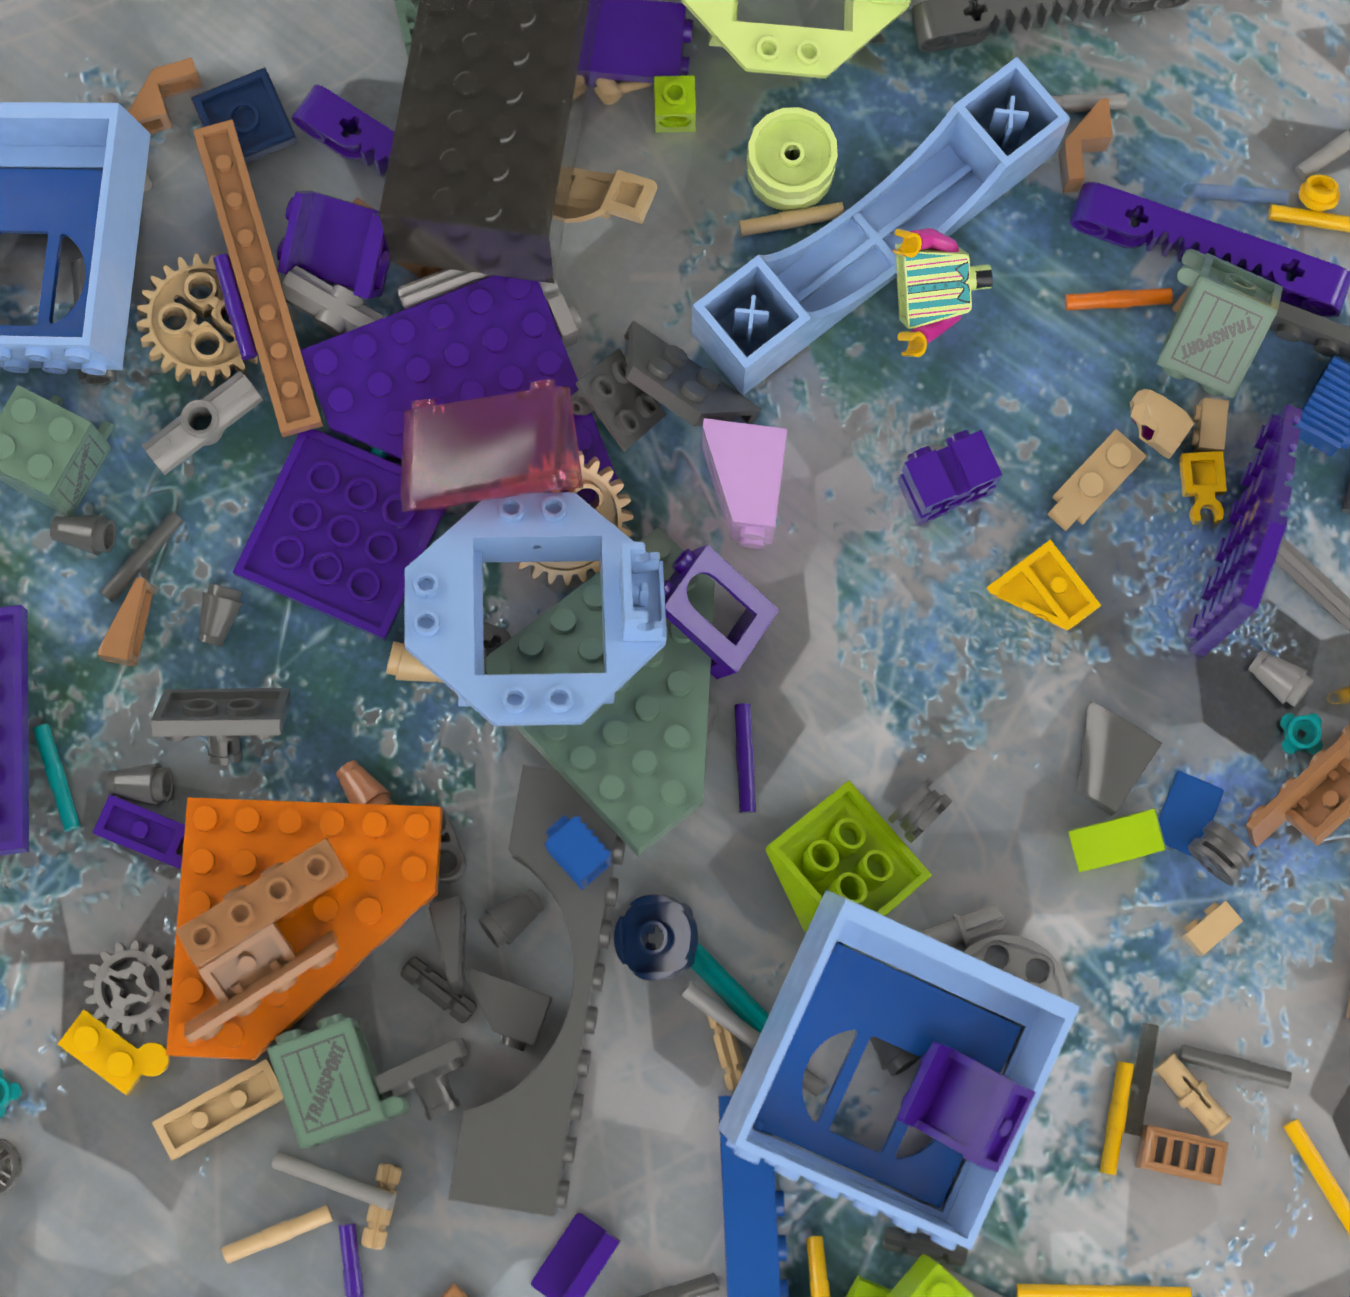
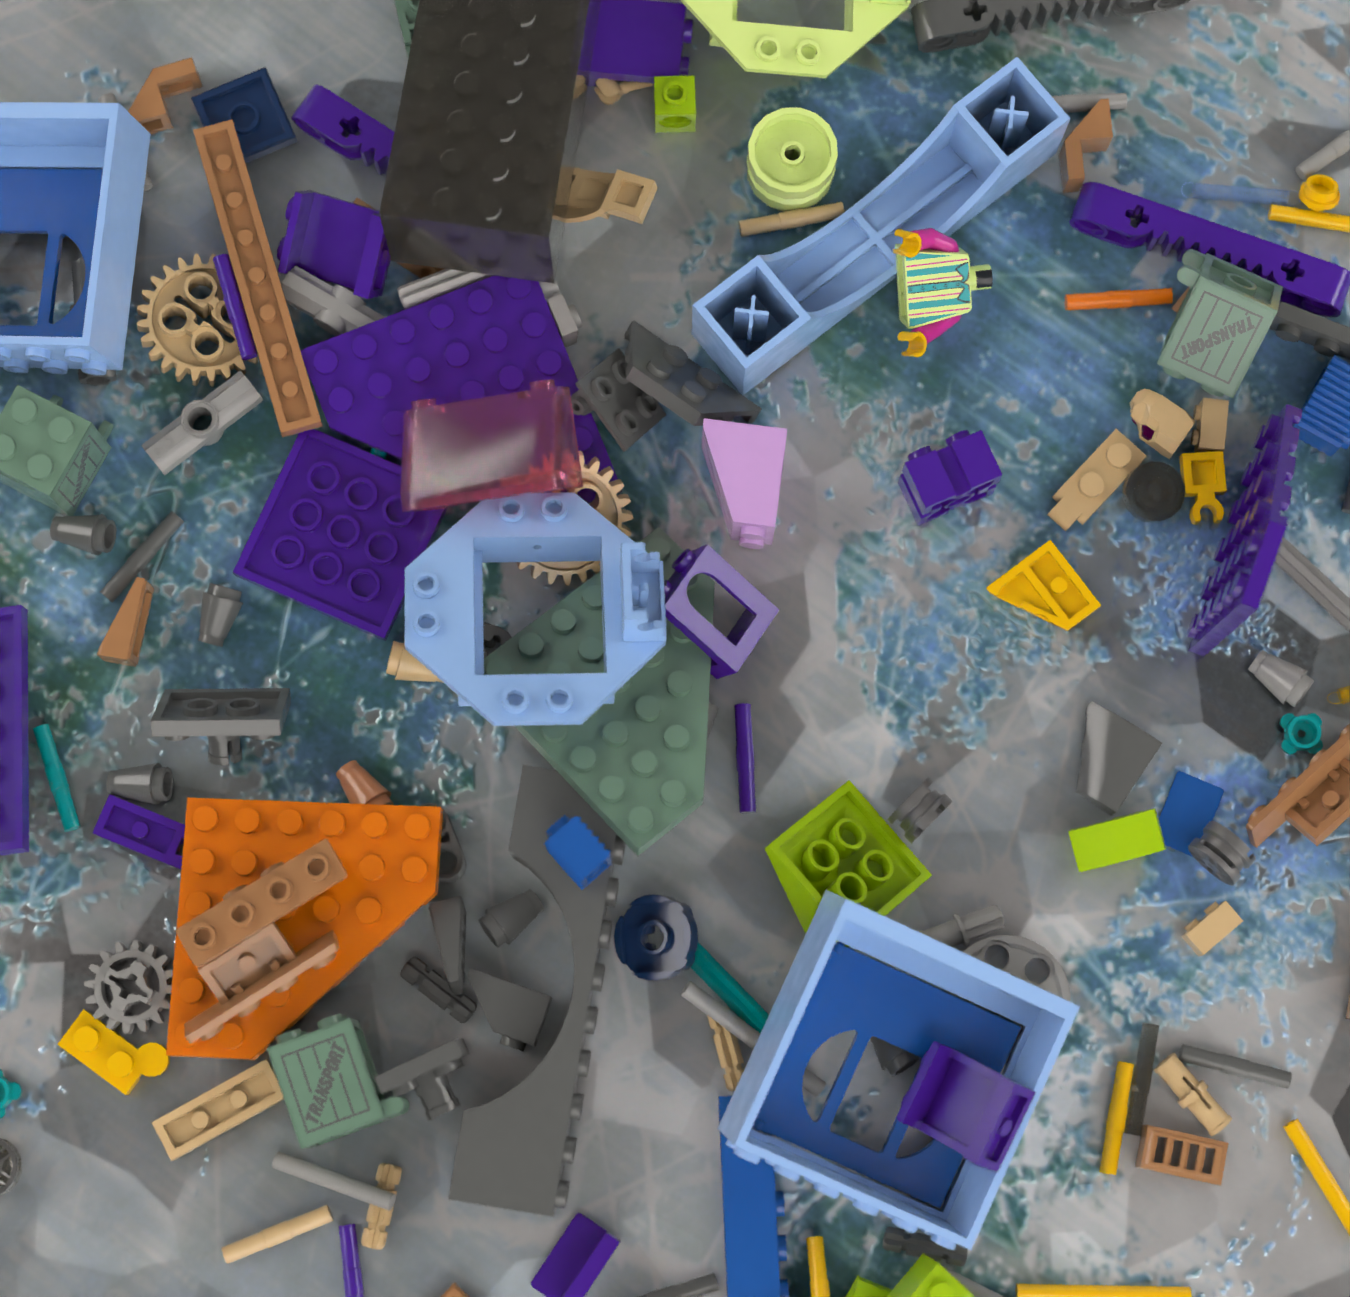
(1153, 492): none -> clear smoke plate

